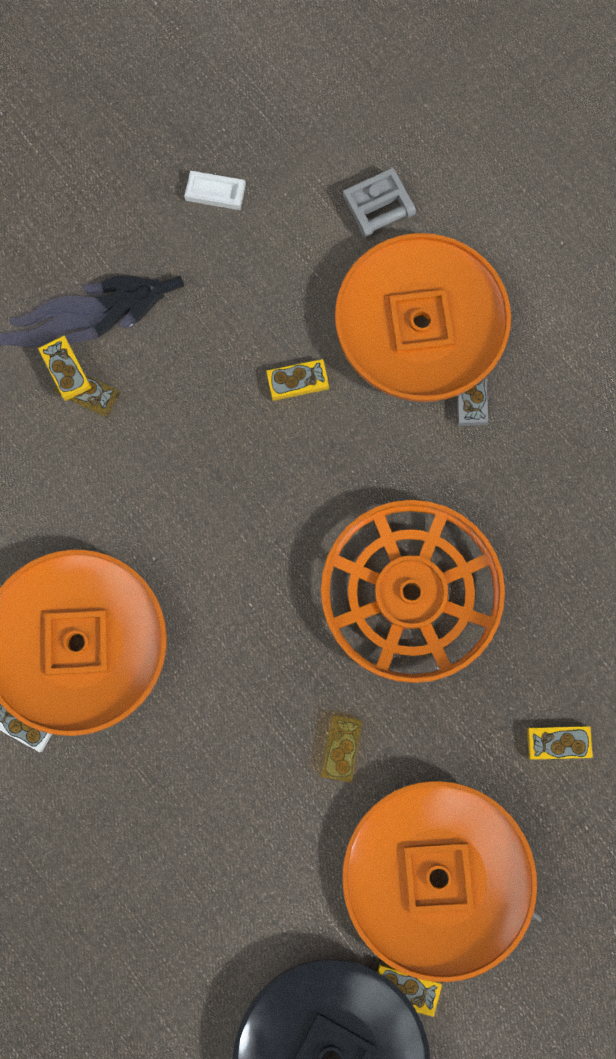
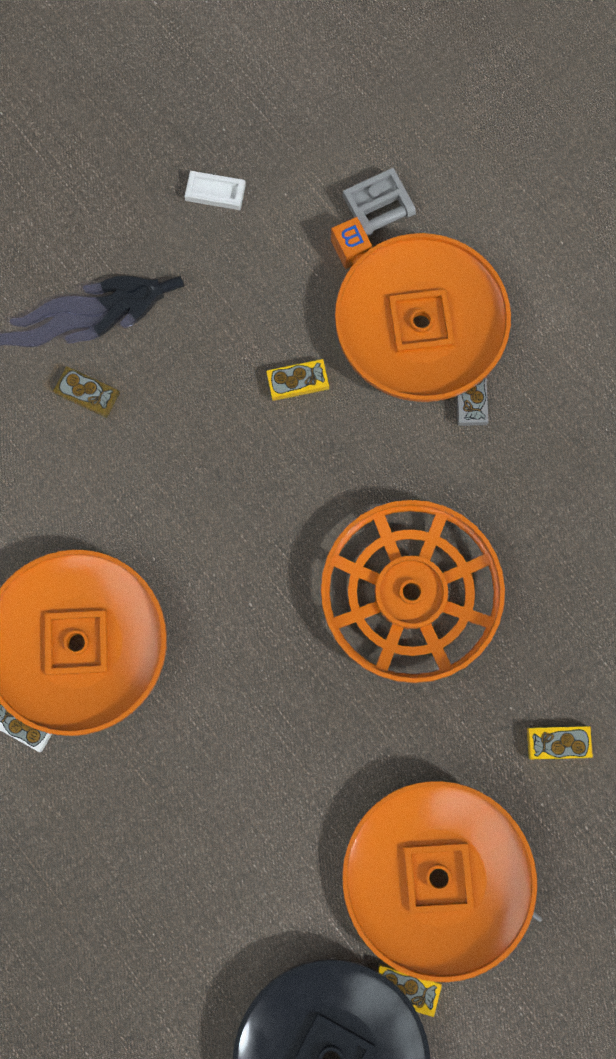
(64, 368): tile -> none
(341, 748): clear yellow tile -> none
(350, 241): none -> orange brick

